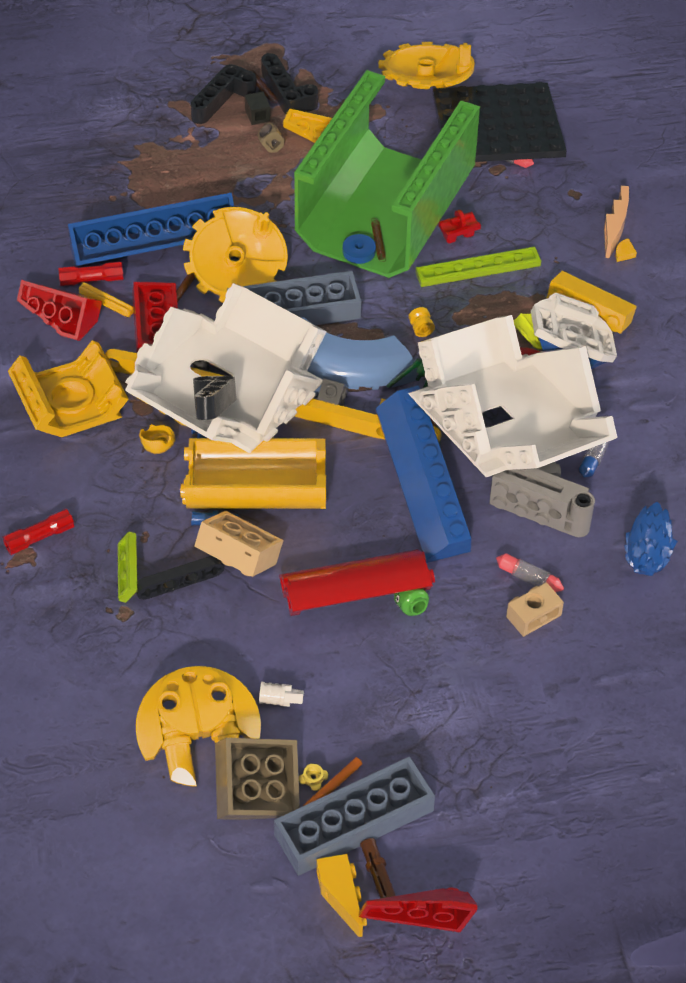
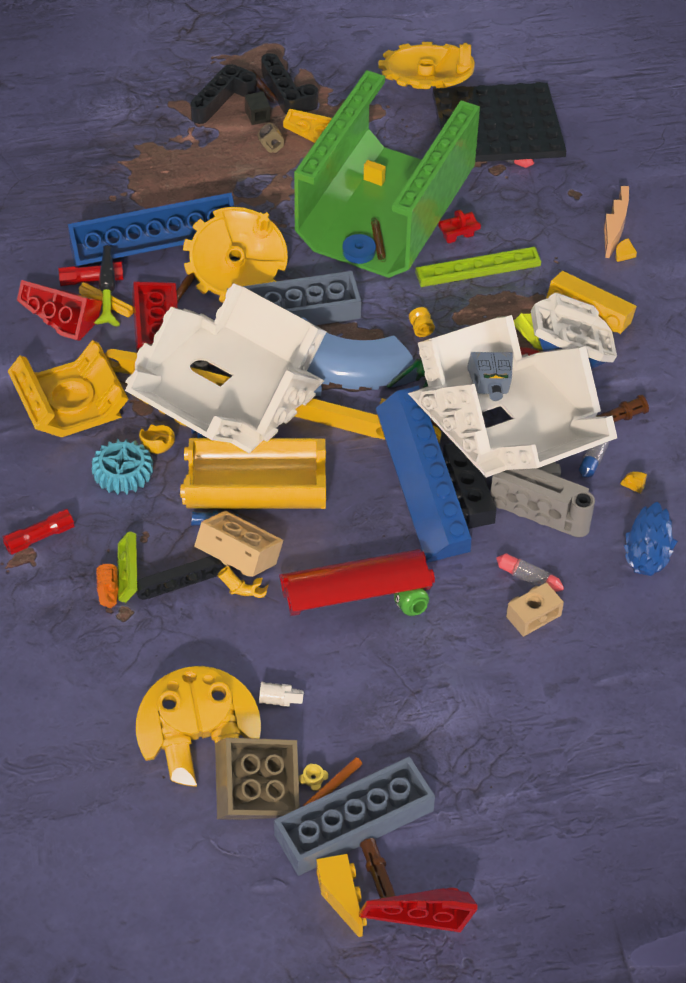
(107, 286): none -> piece
(107, 584): none -> orange hinge
(122, 466): none -> medium azure gear
(213, 395): black beam -> none
(239, 587): none -> yellow piece
(333, 392): dark grey brick -> none
(374, 172): none -> yellow tile
(470, 488): none -> black brick
(491, 372): none -> sand blue torso
(628, 409): none -> reddish brown pin
(634, 481): none -> yellow tile

